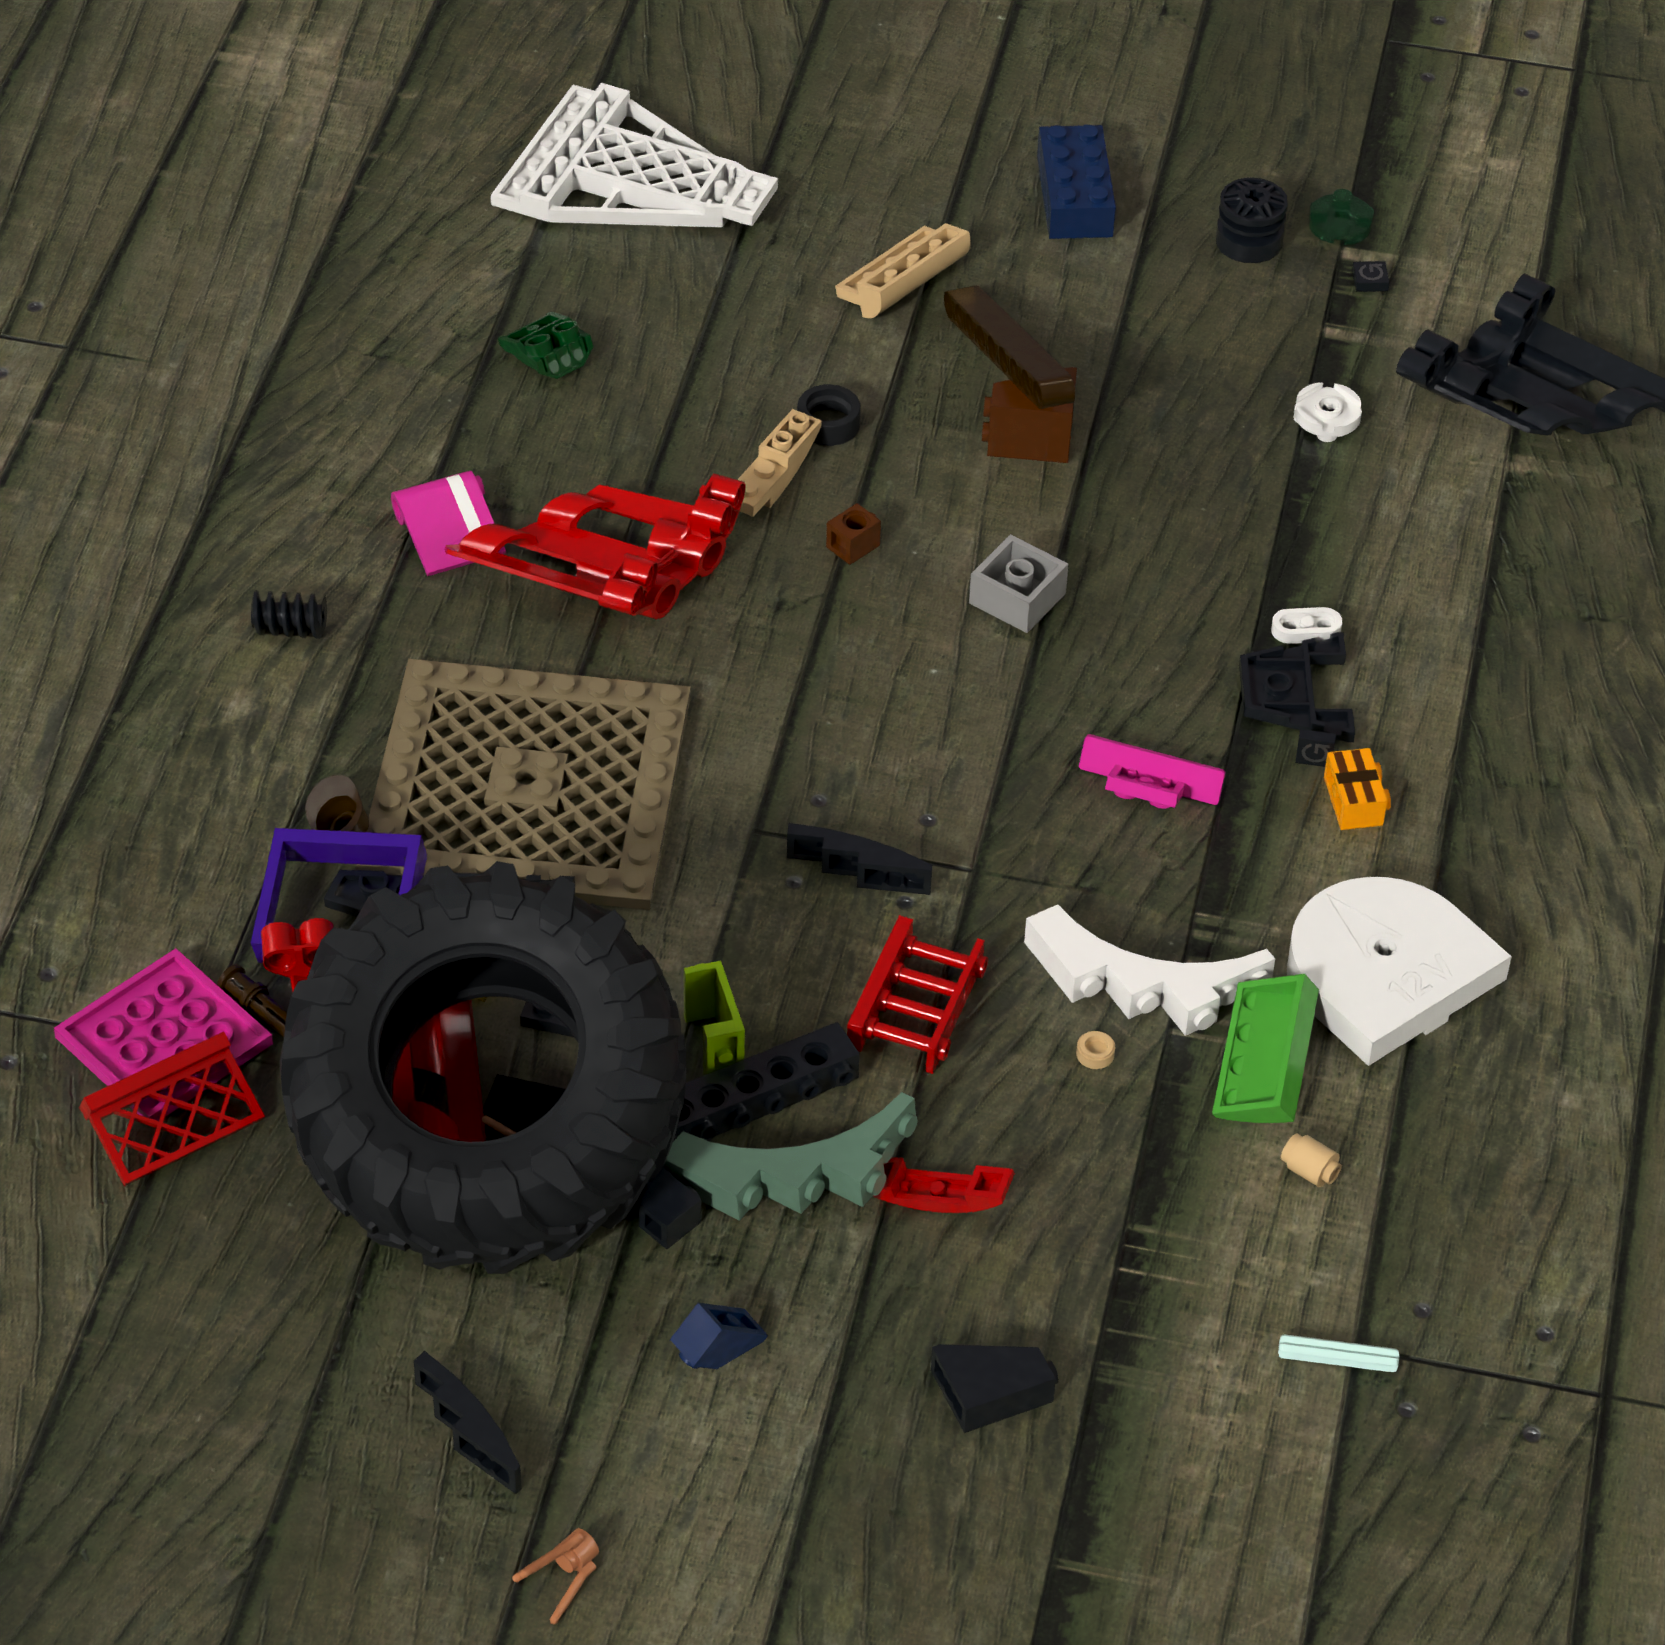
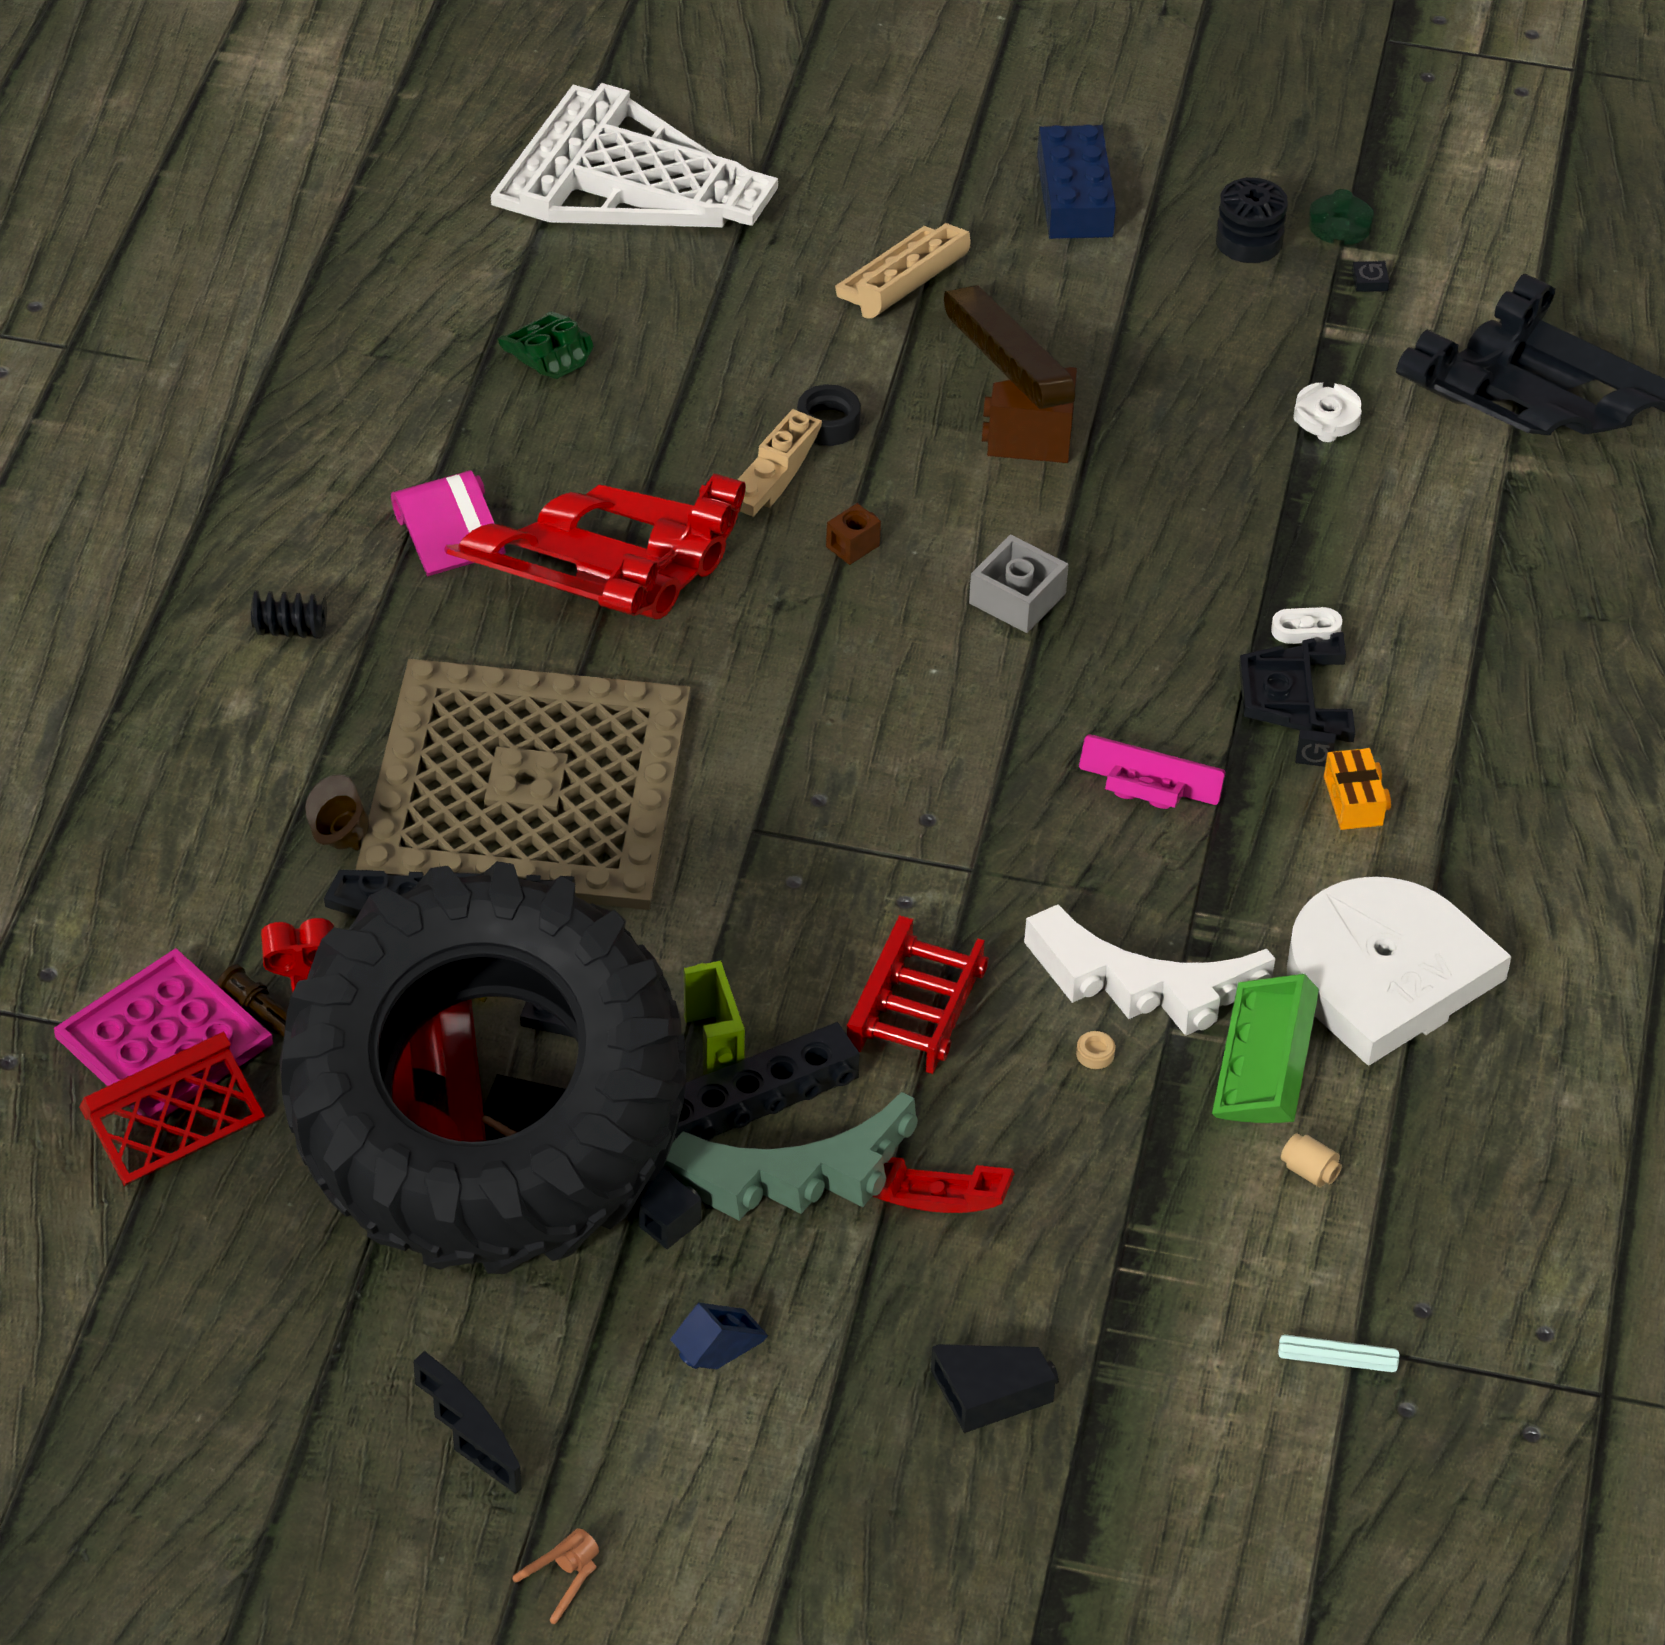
(334, 847): dark purple window -> none
(852, 855): black slope -> none

